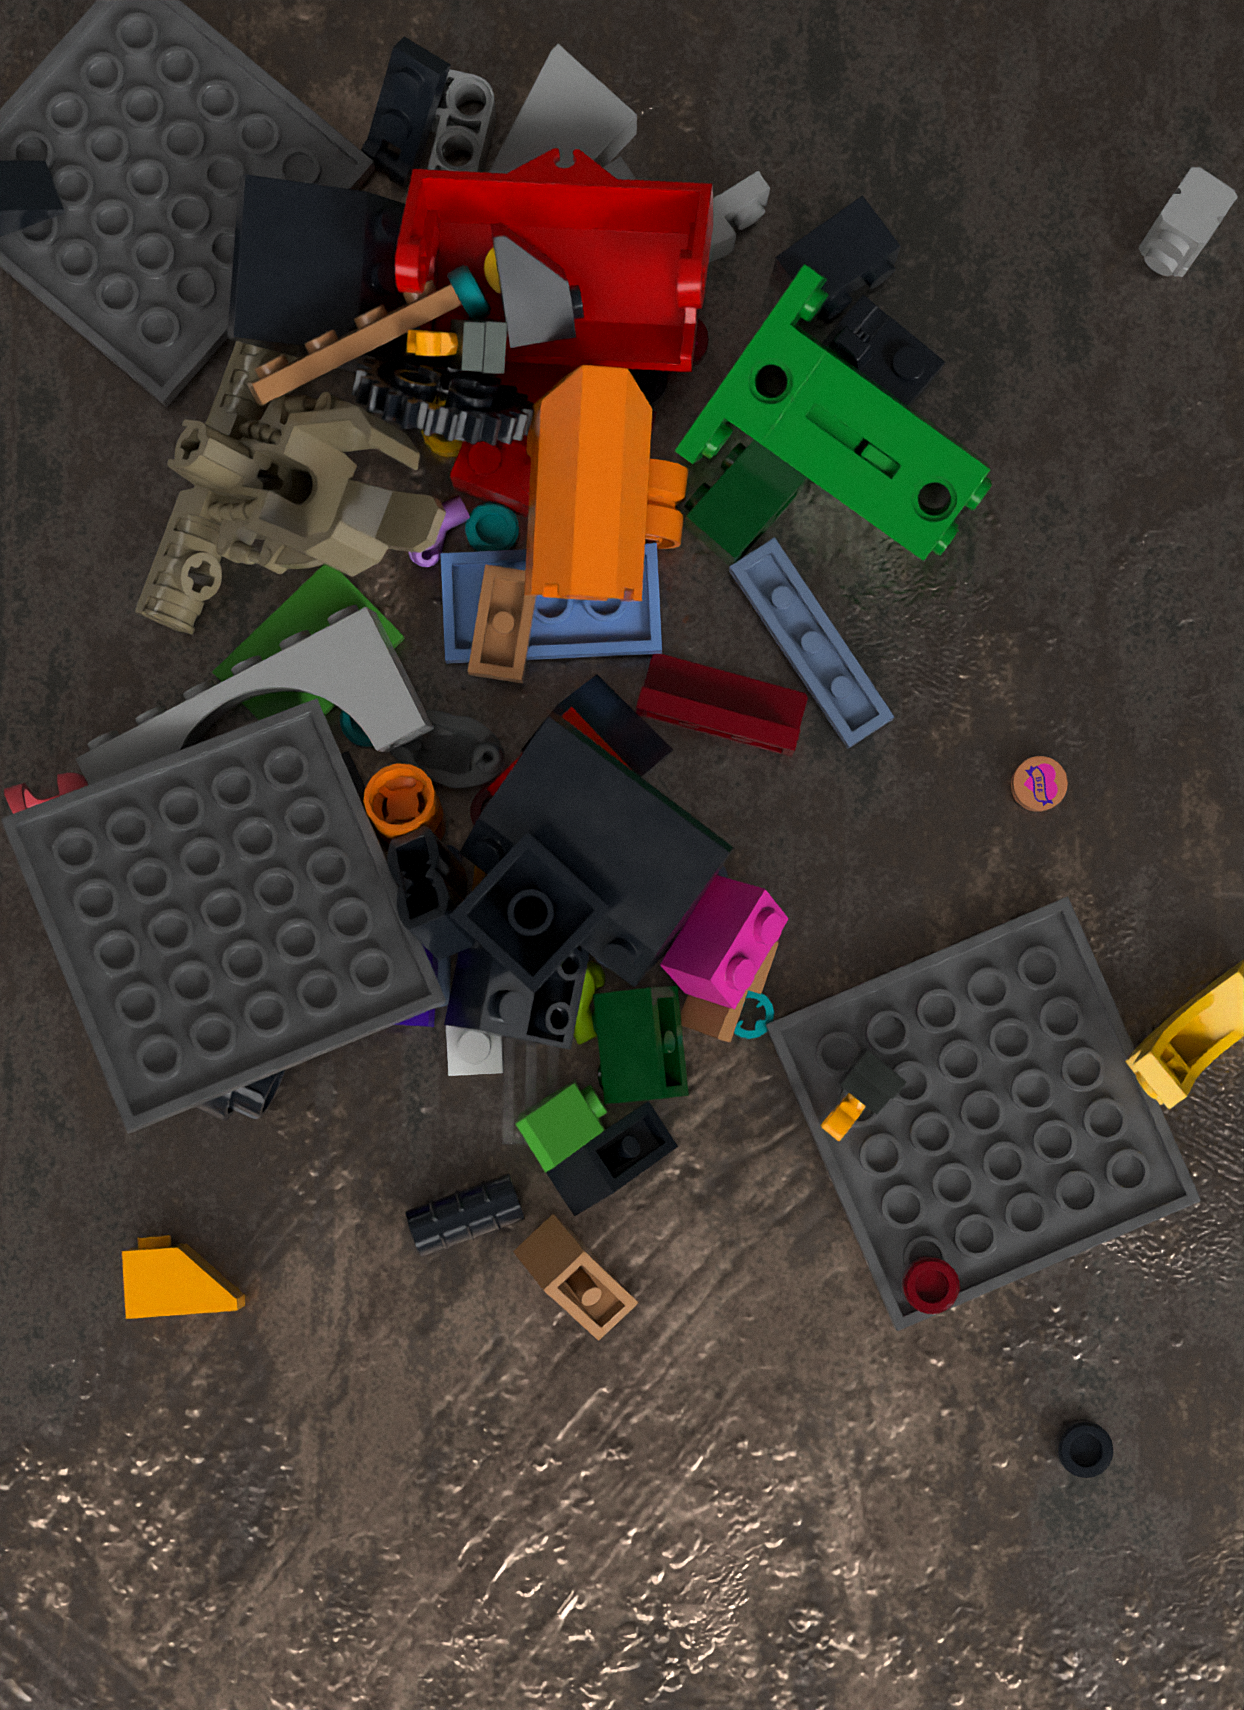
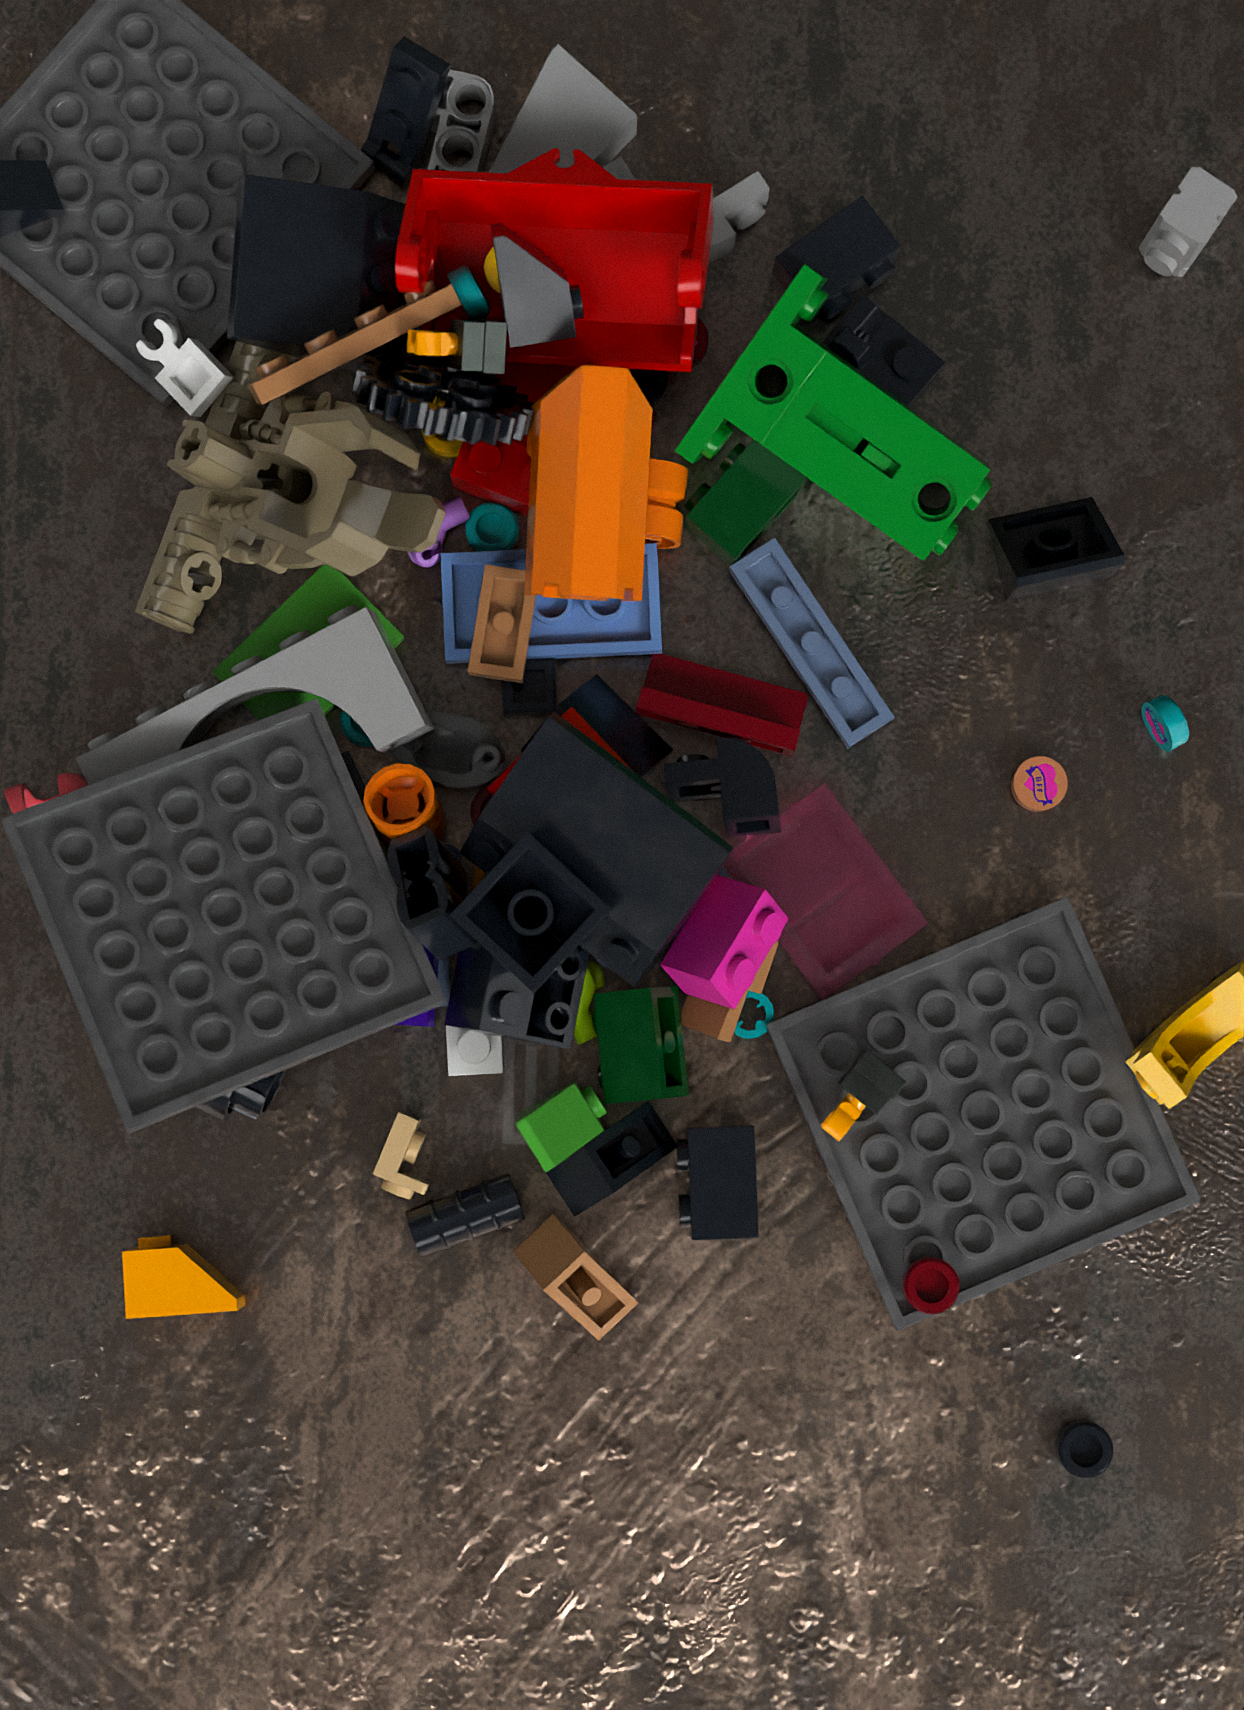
(189, 371): none -> white plate
(402, 1145): none -> tan bracket
(536, 692): none -> black tile
(720, 1182): none -> black brick
(738, 777): none -> black brick
(831, 887): none -> clear pink piece
(1054, 548): none -> black slope
(1165, 722): none -> teal tile

